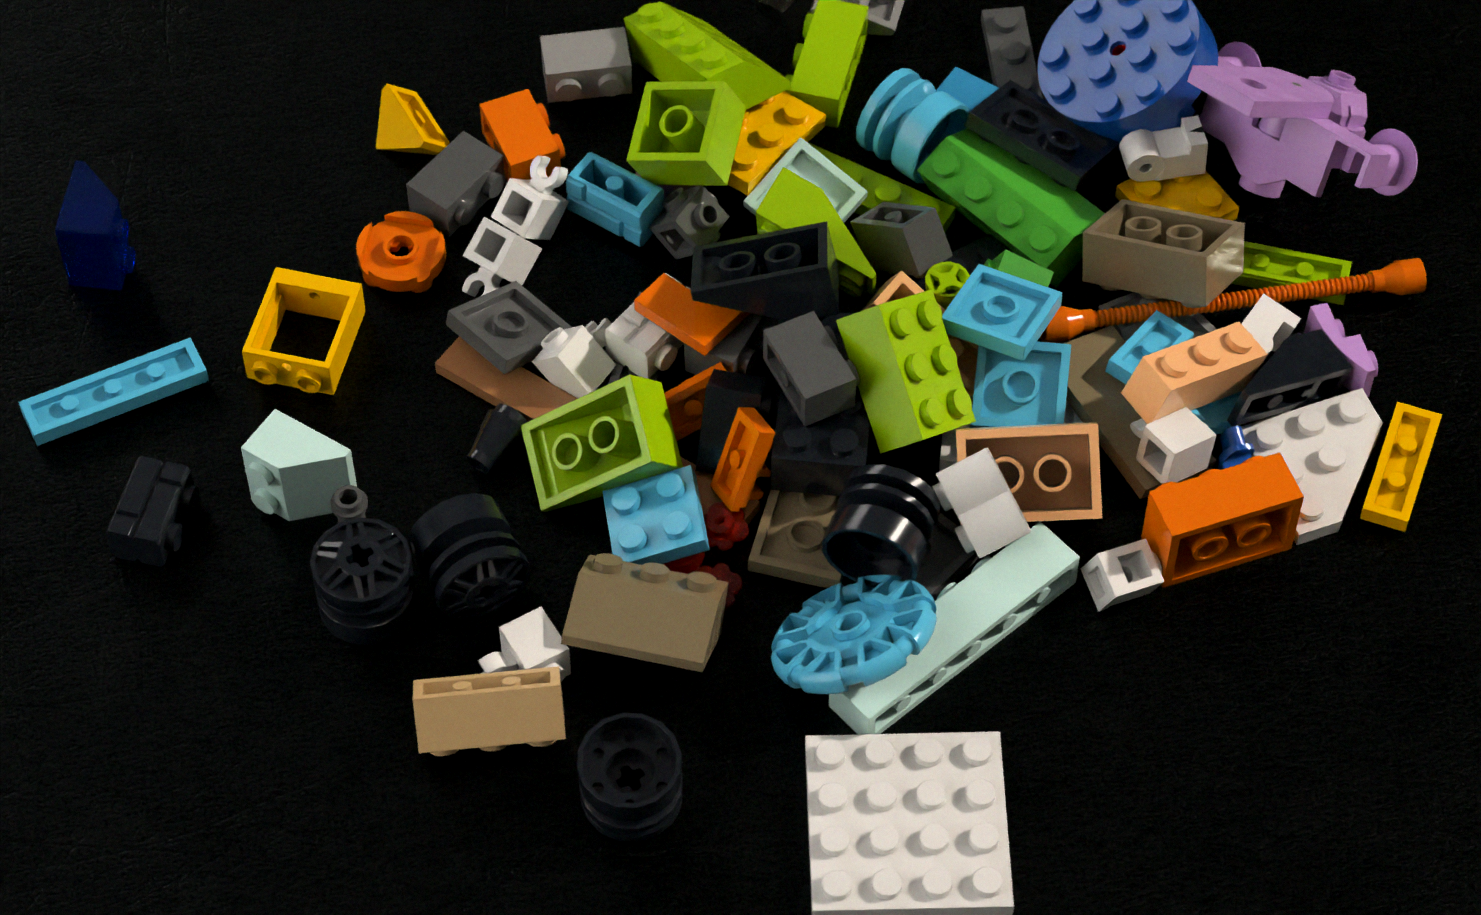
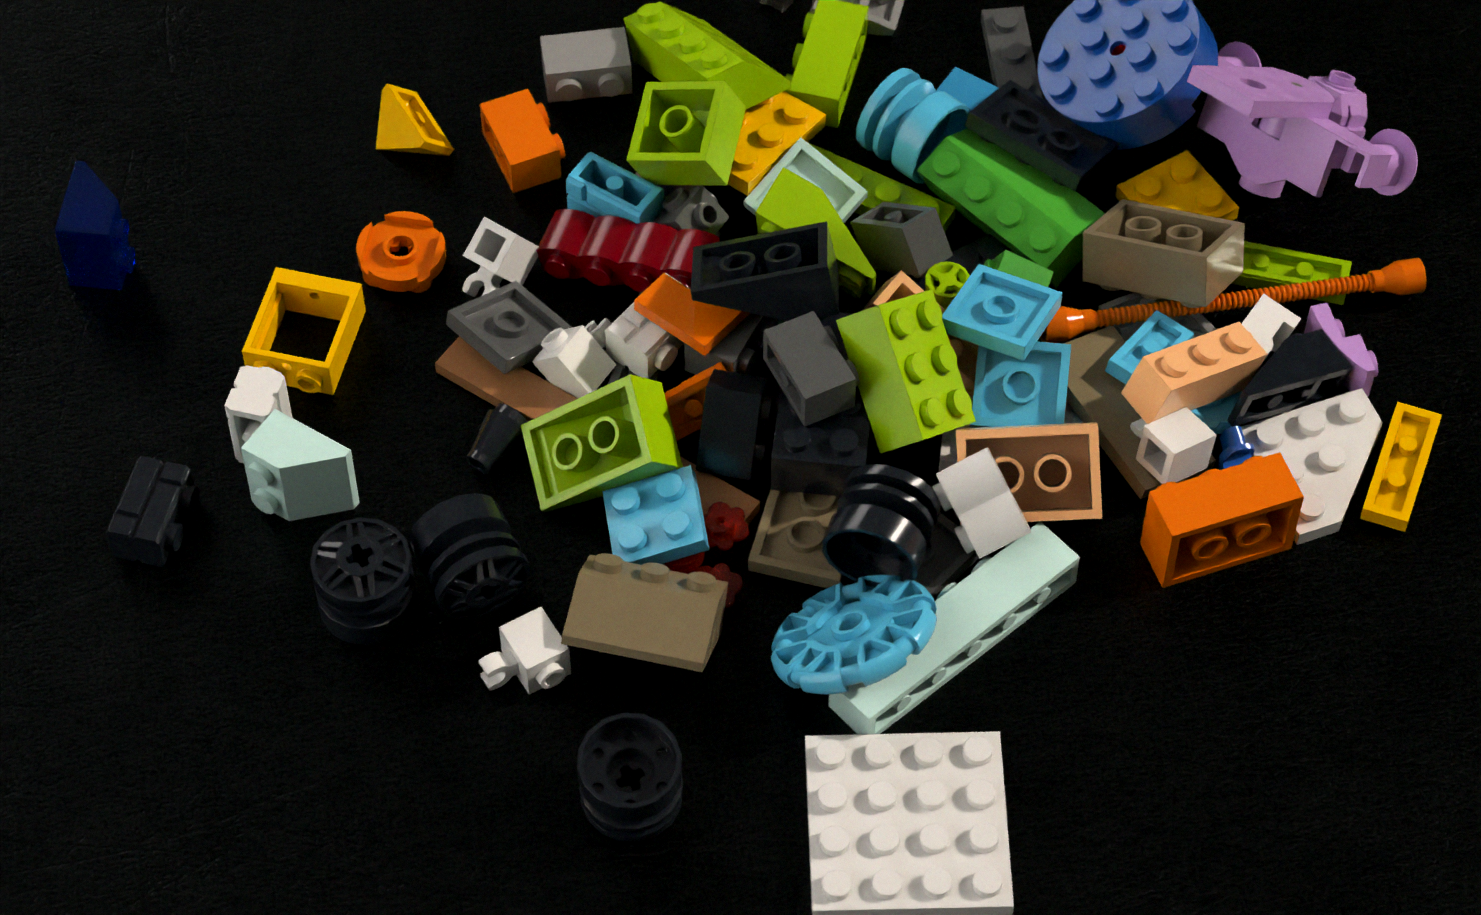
(113, 391): medium azure plate -> none
(252, 401): none -> white brick
(349, 503): dark grey pin -> none
(457, 183): dark grey brick -> none
(488, 710): tan brick -> none
(532, 205): white brick -> none
(617, 250): none -> dark red brick
(743, 460): orange plate -> none
(1122, 574): white brick -> none
(1165, 152): white leg -> none

